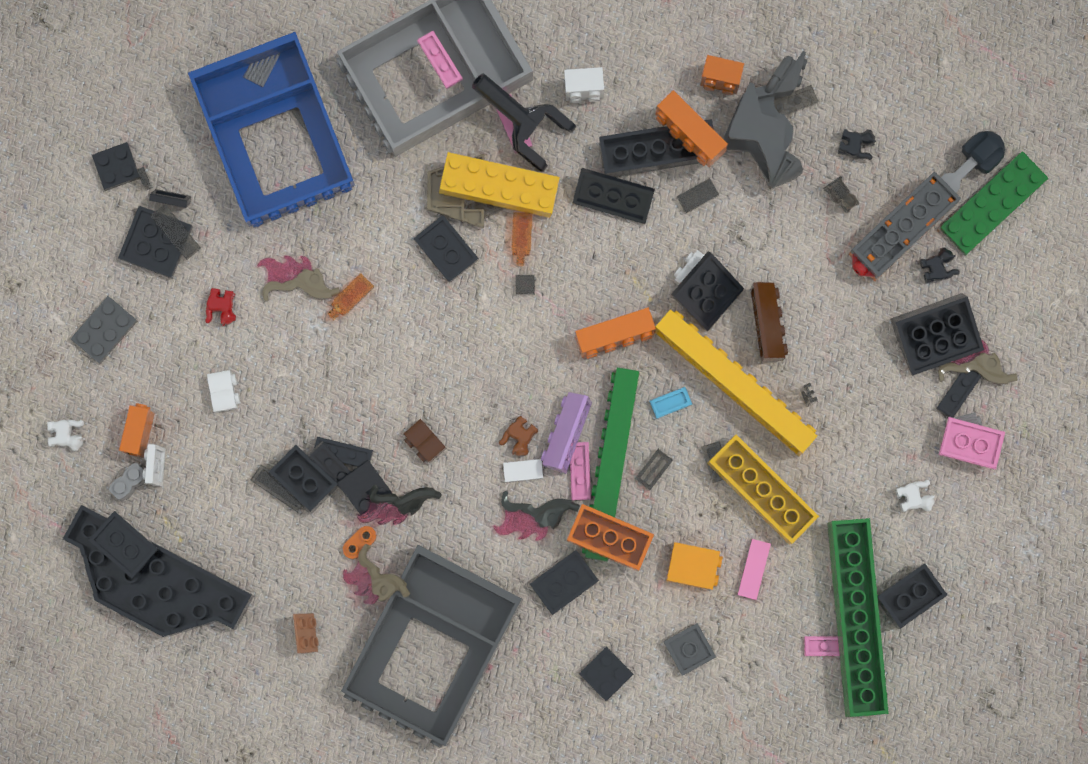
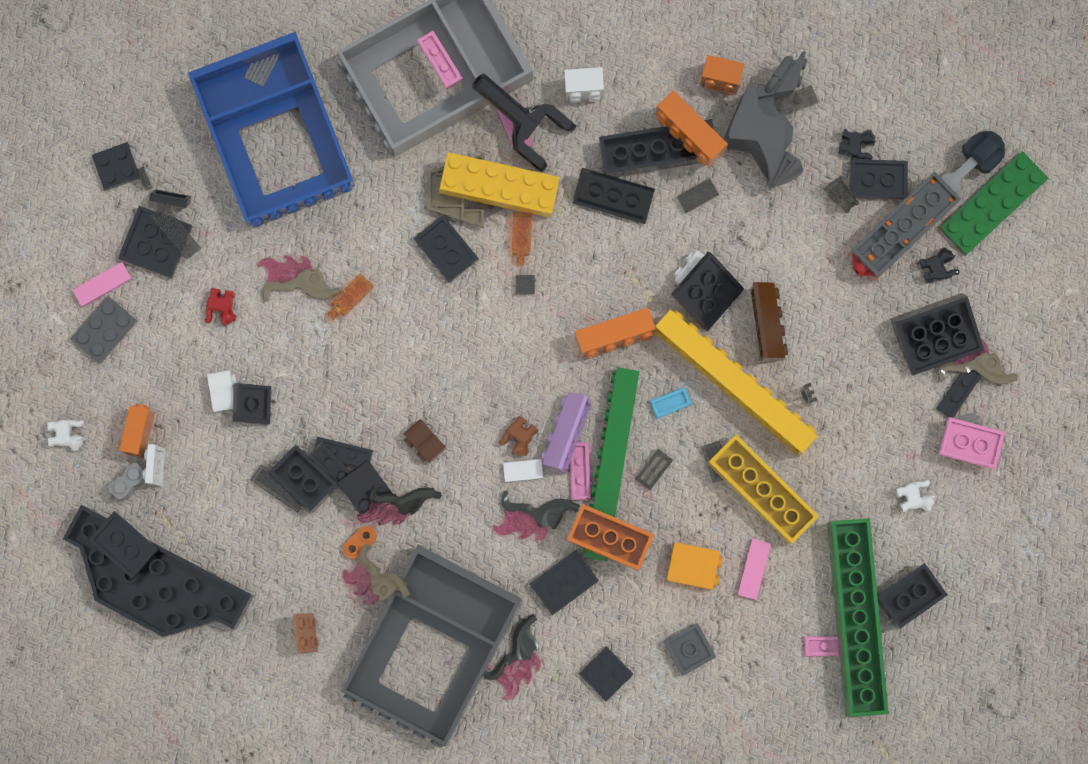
(102, 284): none -> bright pink tile
(251, 403): none -> black plate
(519, 663): none -> piece
(879, 179): none -> black plate

